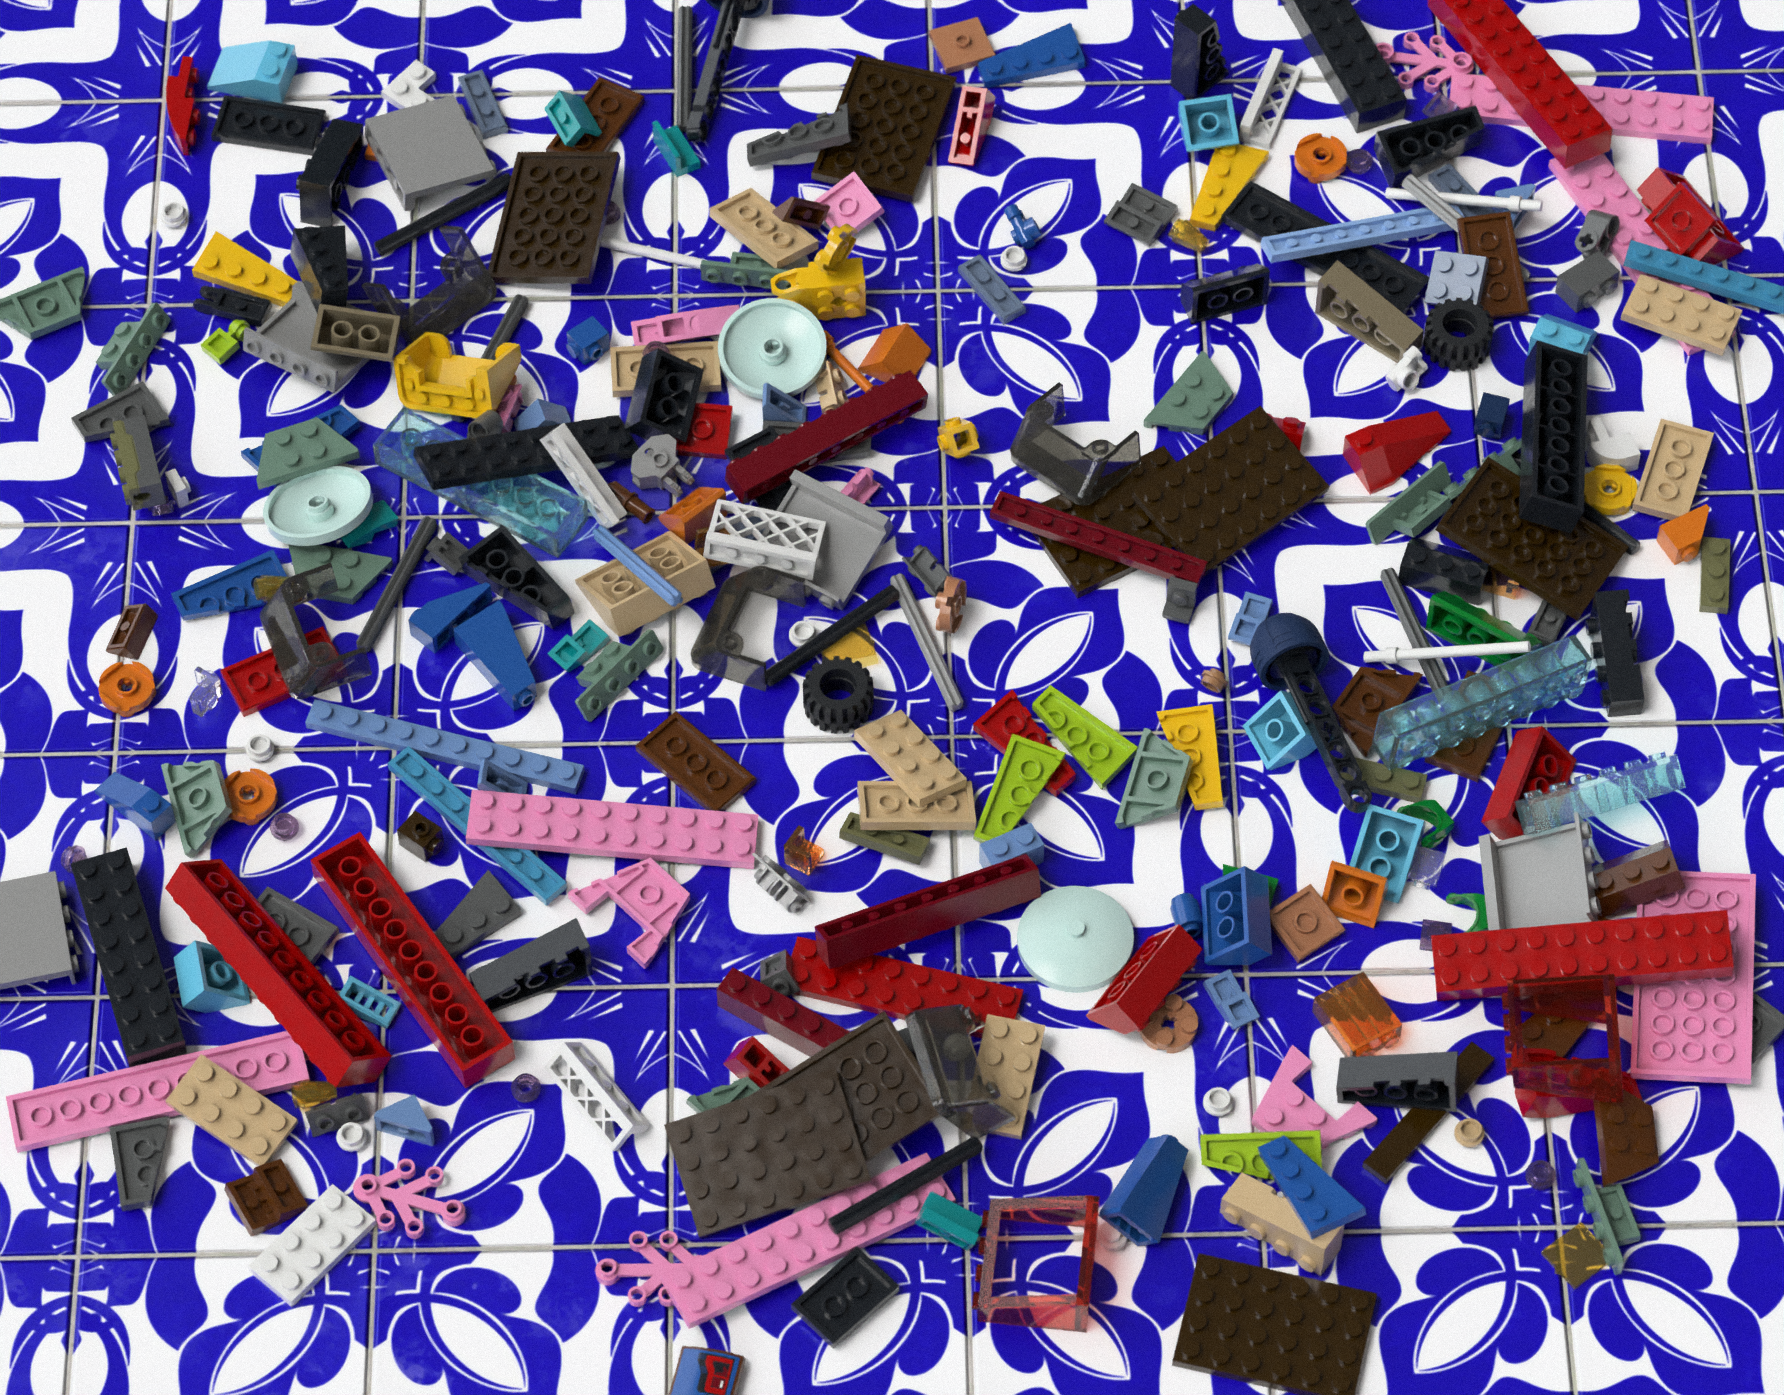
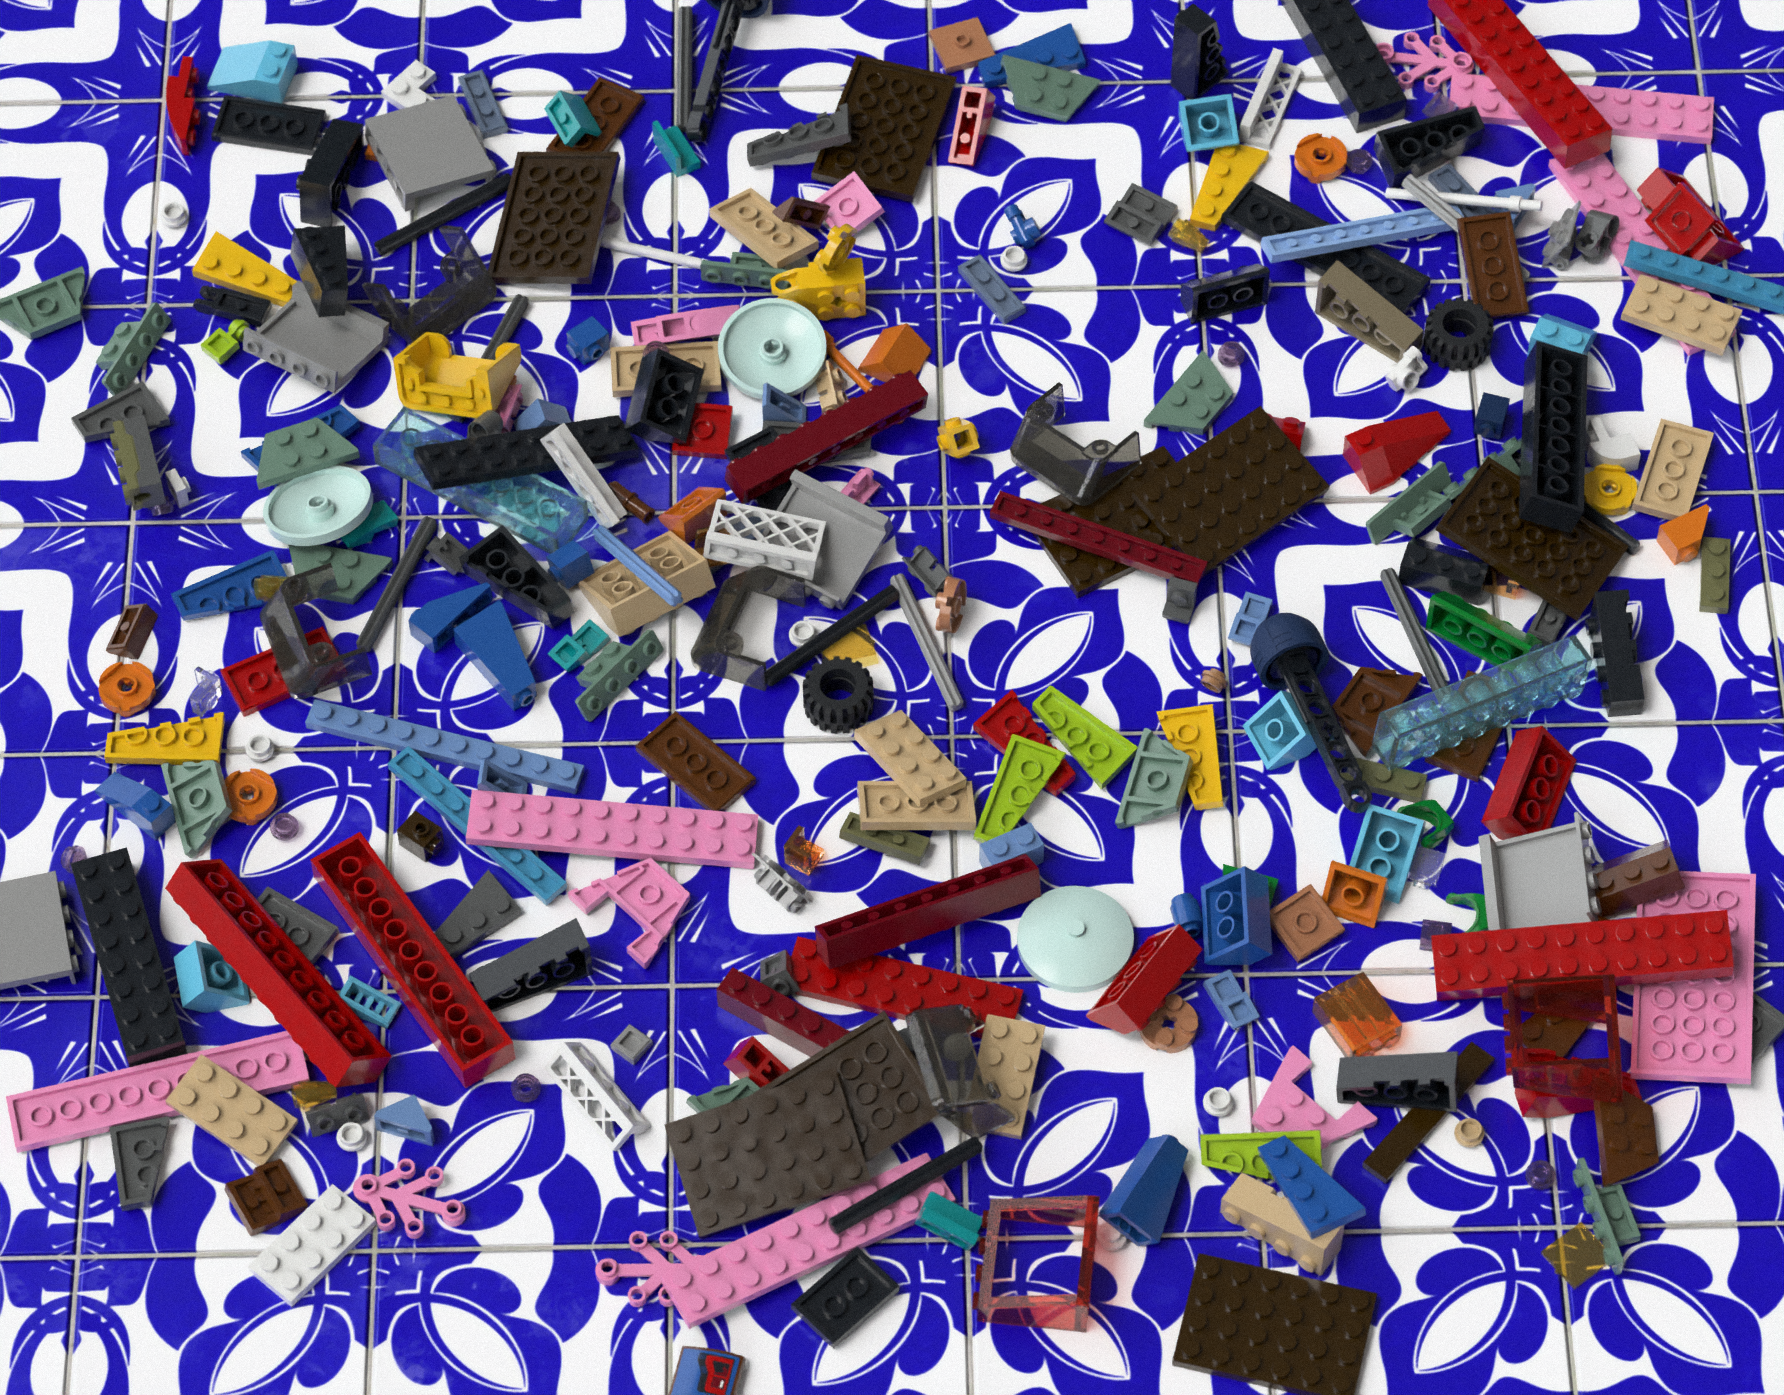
(168, 743): none -> yellow wing
(356, 333): dark tan slope -> none
(569, 564): none -> blue brick
(631, 1044): none -> light grey tile
(659, 465): light grey hinge -> none
(1046, 89): none -> sand green wing
(1231, 354): none -> clear purple plate
(1394, 655): white bar -> none
(1456, 277): plate -> none
(1561, 239): none -> light grey hinge
(1587, 282): dark grey brick -> none
(1601, 793): clear light blue brick -> none

